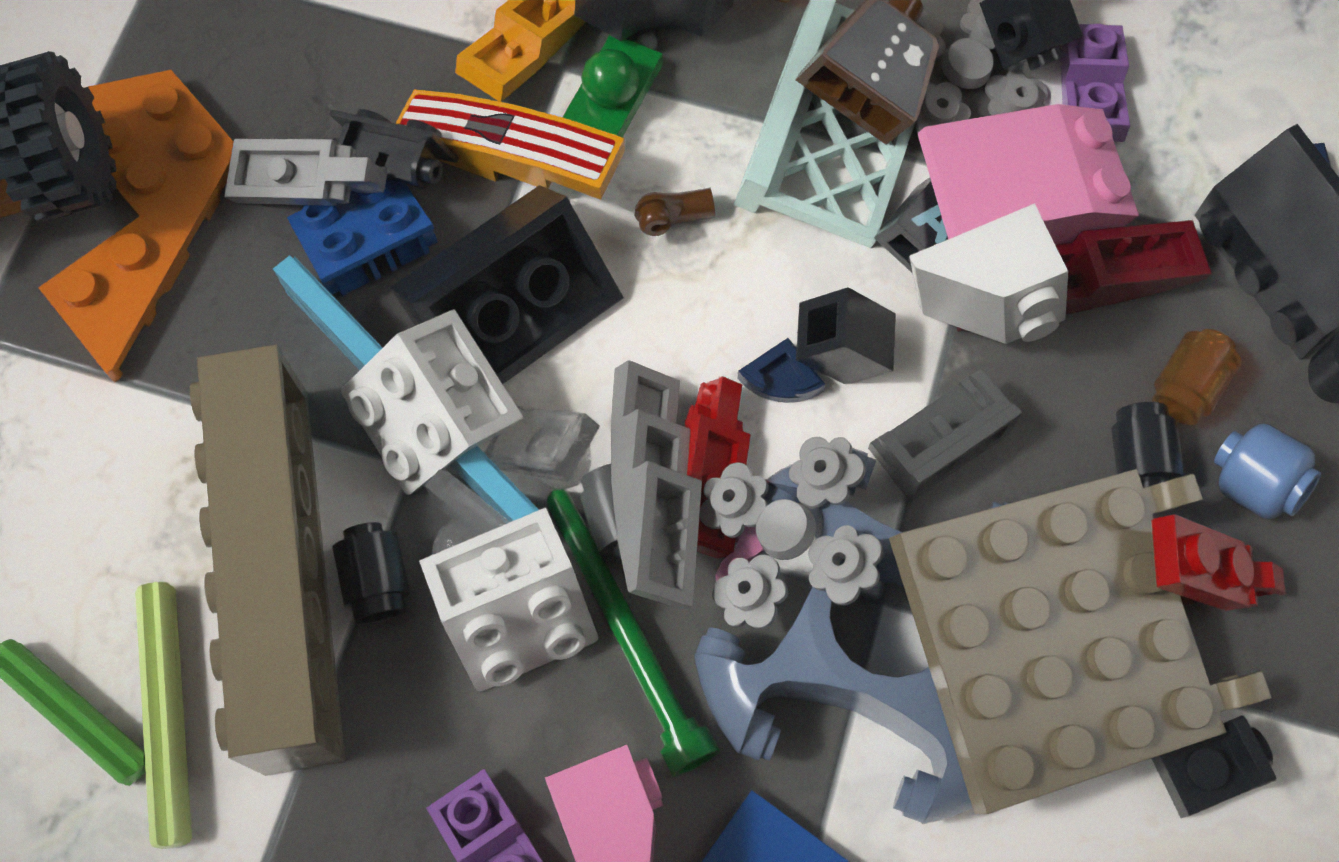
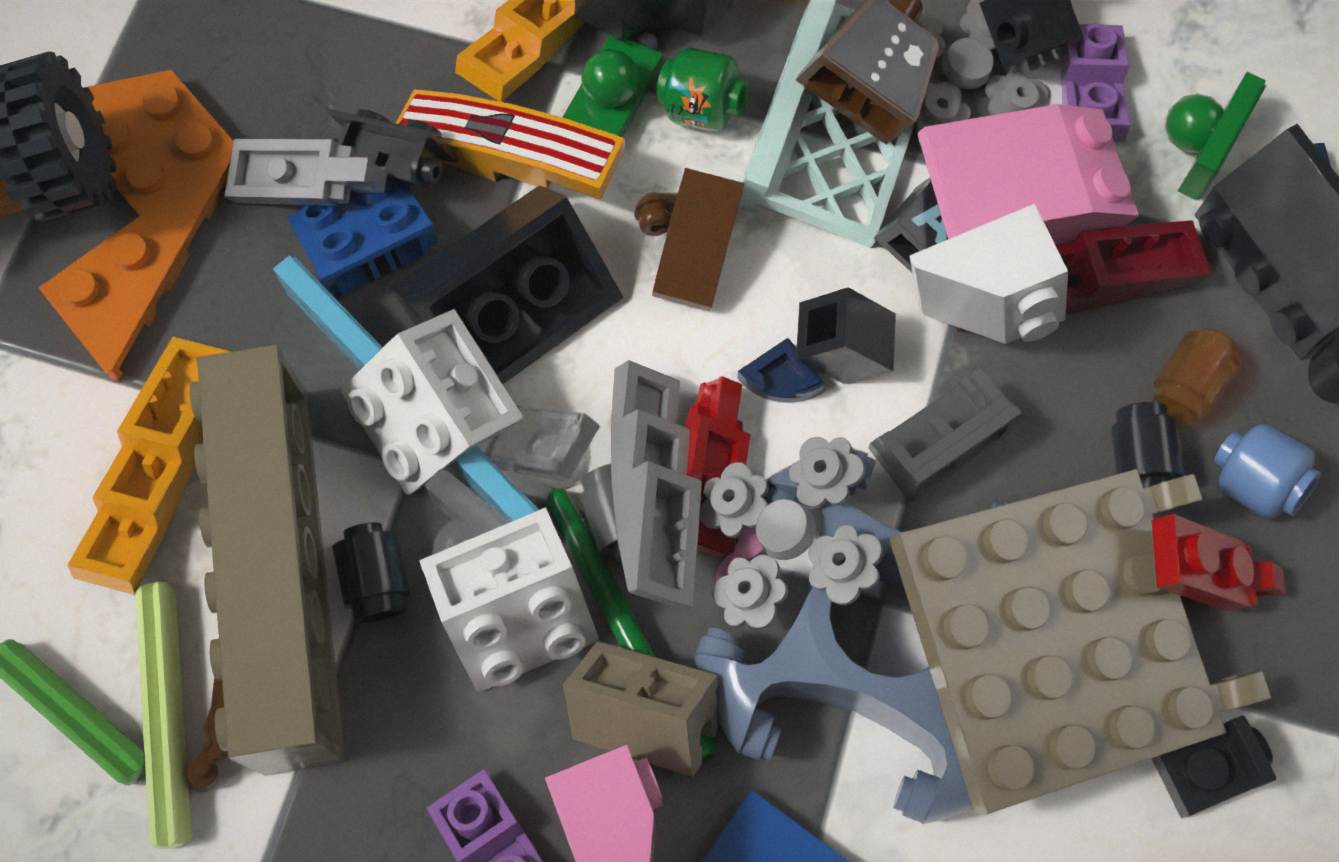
(146, 475): none -> light orange slope
(203, 771): none -> reddish brown piece
(644, 704): none -> dark tan hinge
(697, 239): none -> reddish brown slope
(701, 89): none -> green head
(1203, 126): none -> green tile

